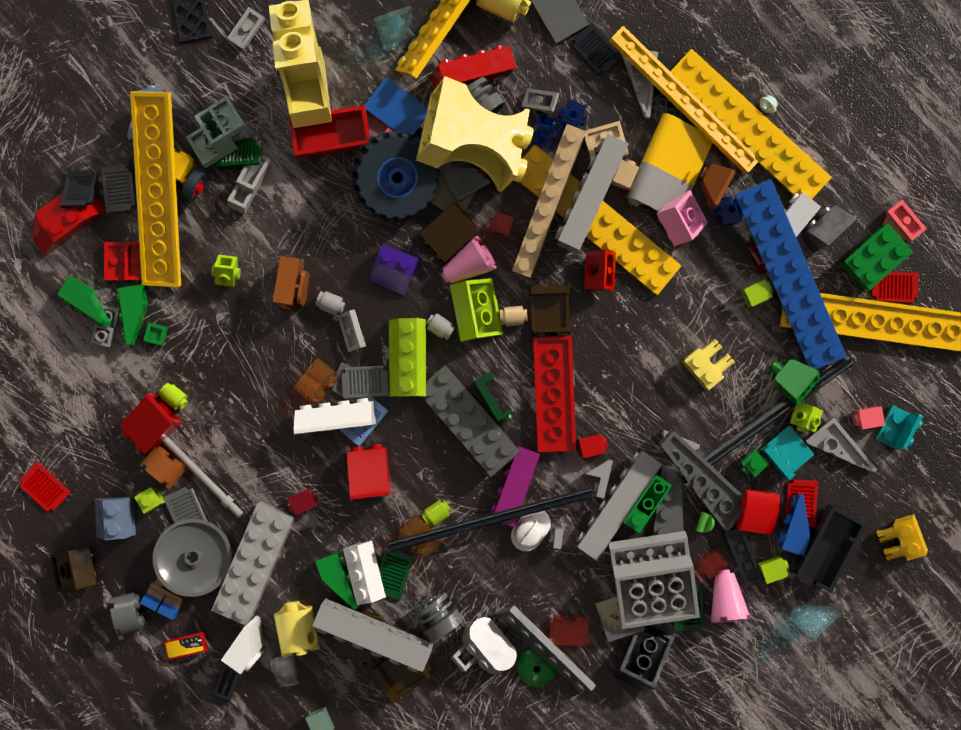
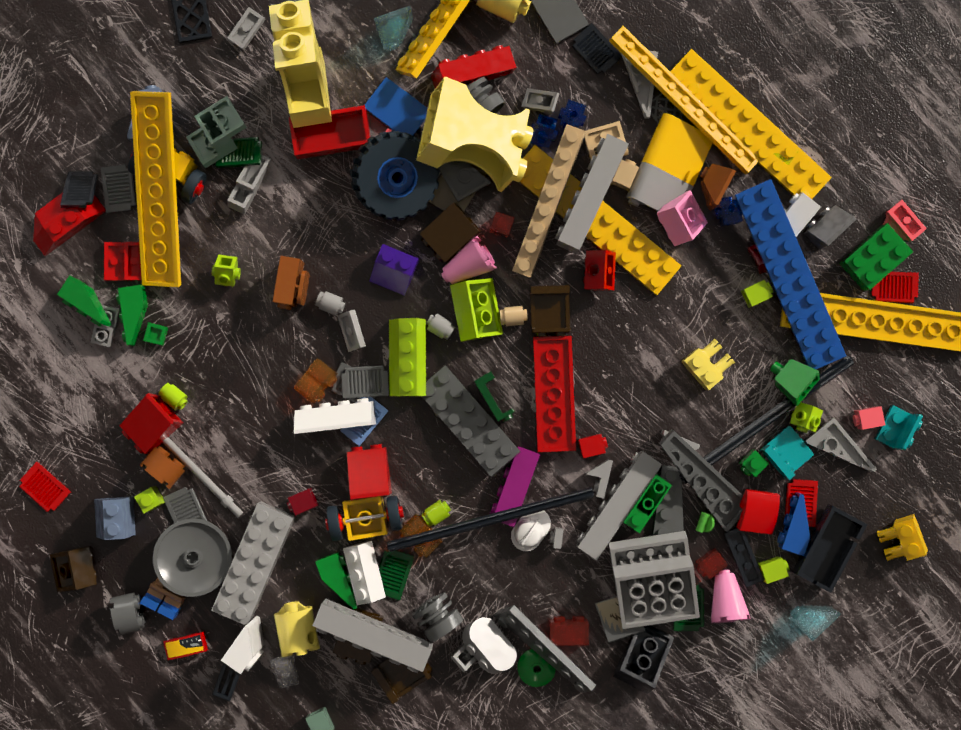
(364, 518): none -> brick
(768, 104): light aqua plate -> none

